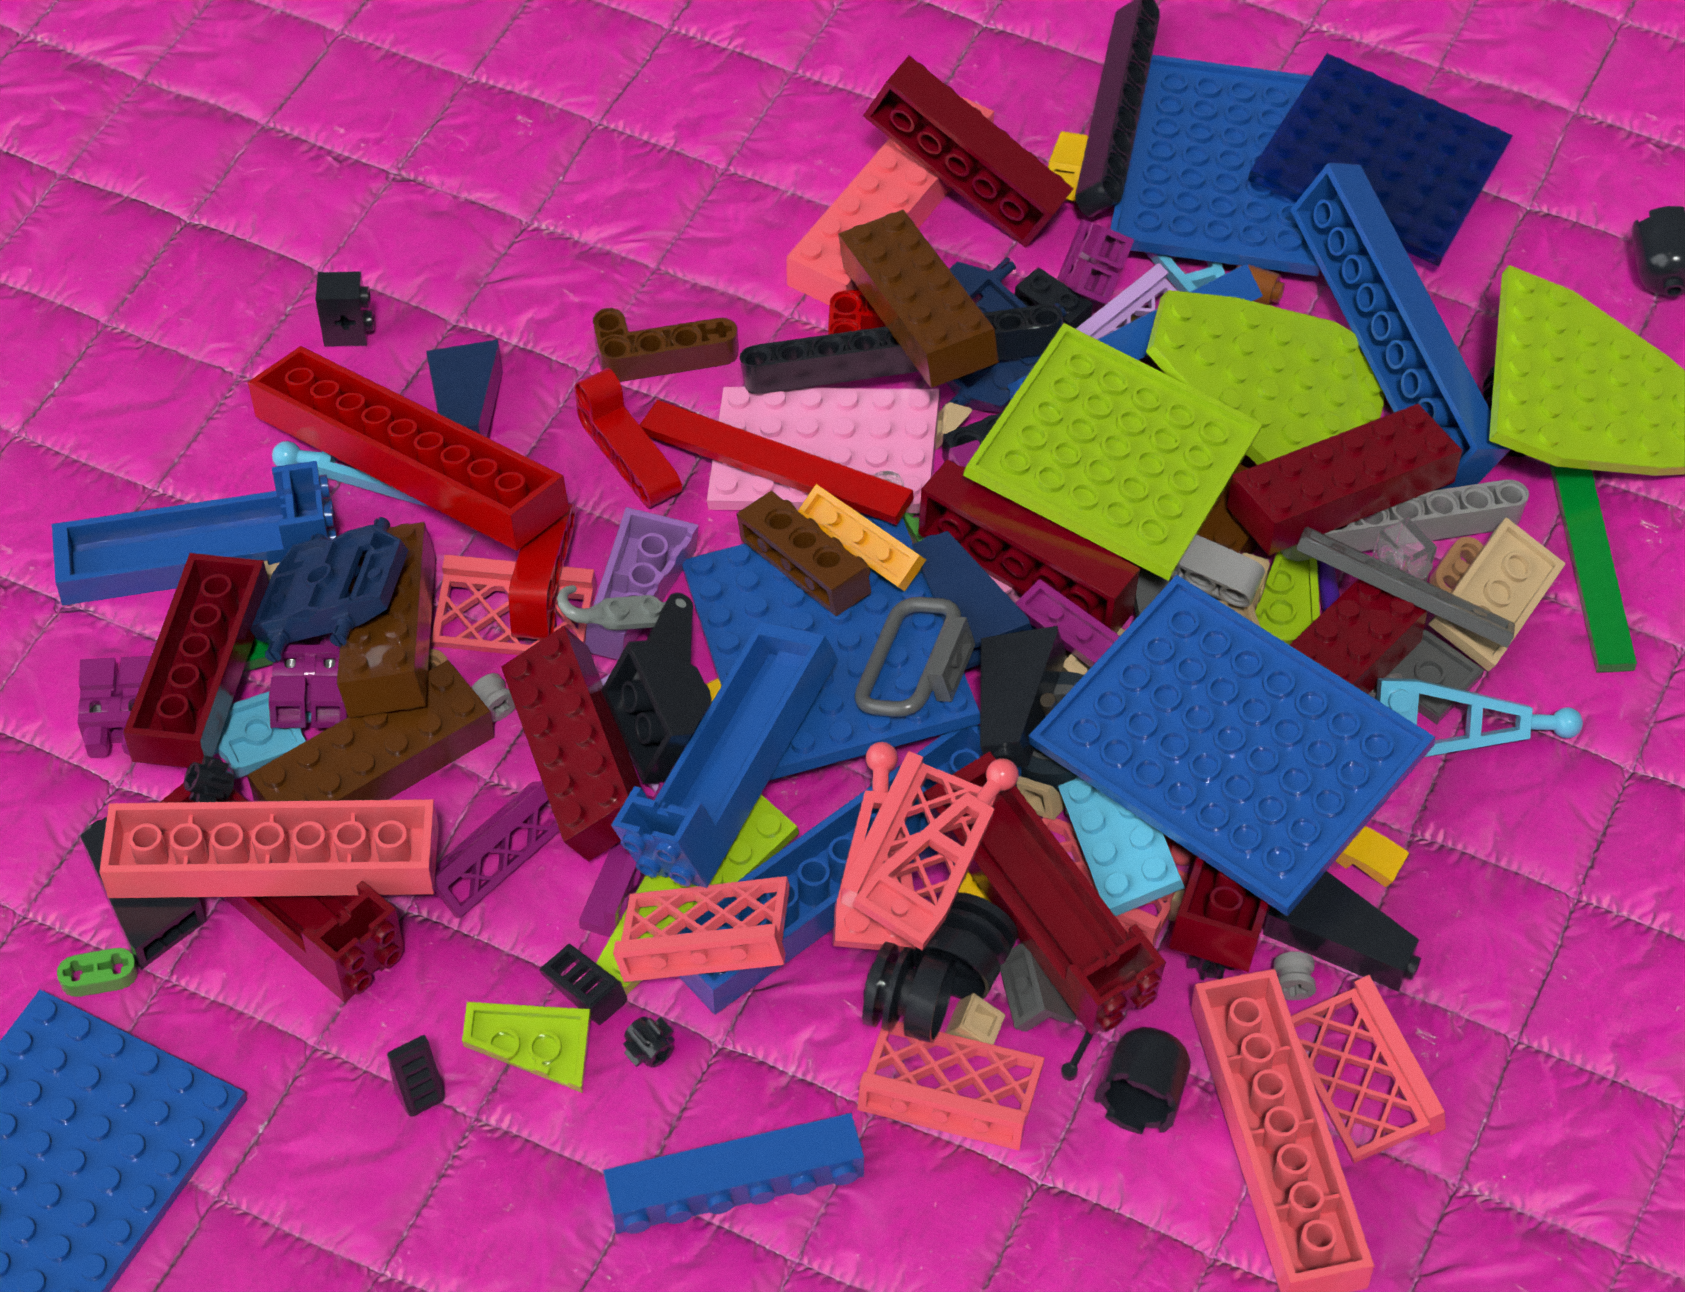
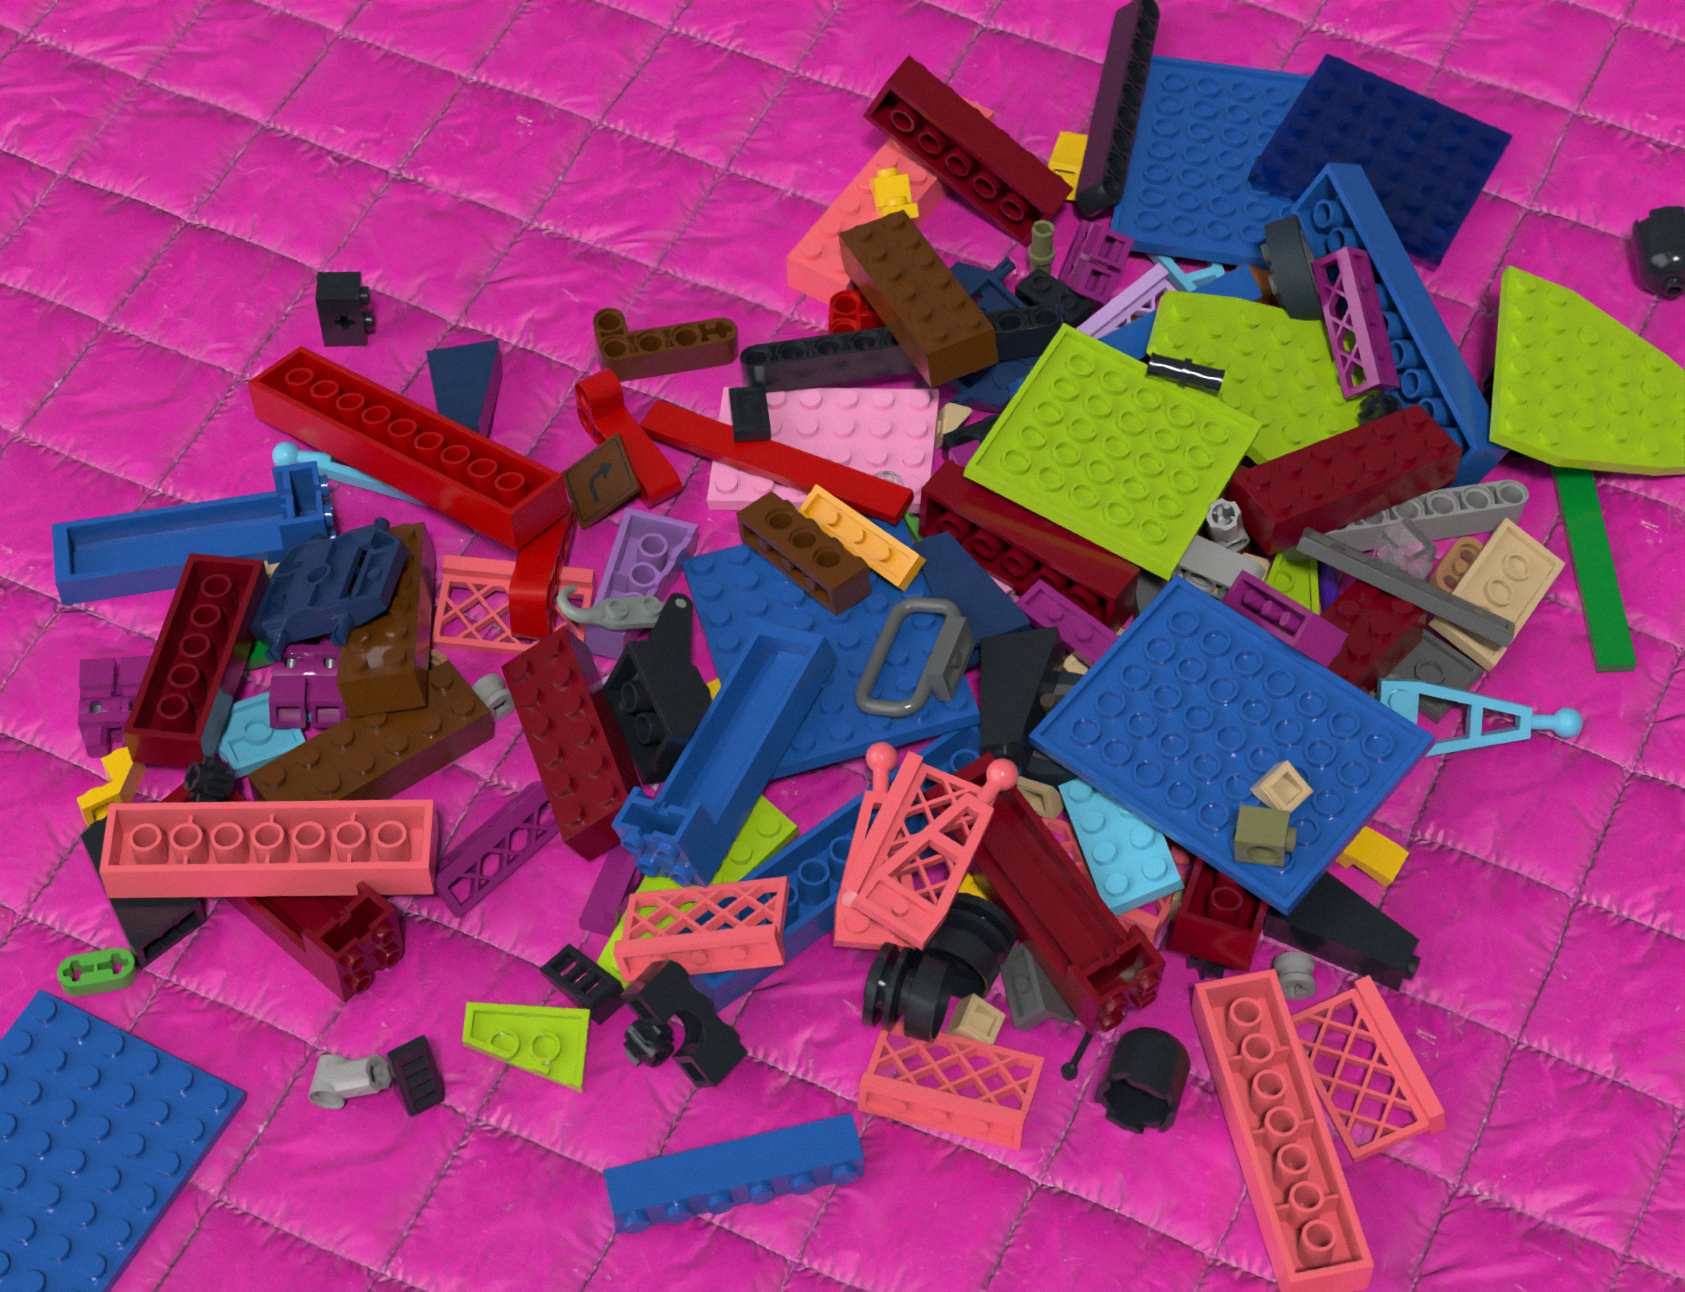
(123, 784): none -> yellow slope
(344, 1078): none -> light grey piece
(601, 481): none -> reddish brown piece
(709, 1044): none -> black arch
(749, 413): none -> black tile
(892, 193): none -> yellow slope
(1041, 250): none -> olive pin
(1185, 372): none -> black pin
(1226, 525): none -> light grey piece
(1264, 836): none -> olive brick
(1282, 787): none -> tan slope
(1285, 618): none -> magenta brick
(1292, 270): none -> black wheel
(1367, 320): none -> magenta fence
(1378, 407): none -> black gear

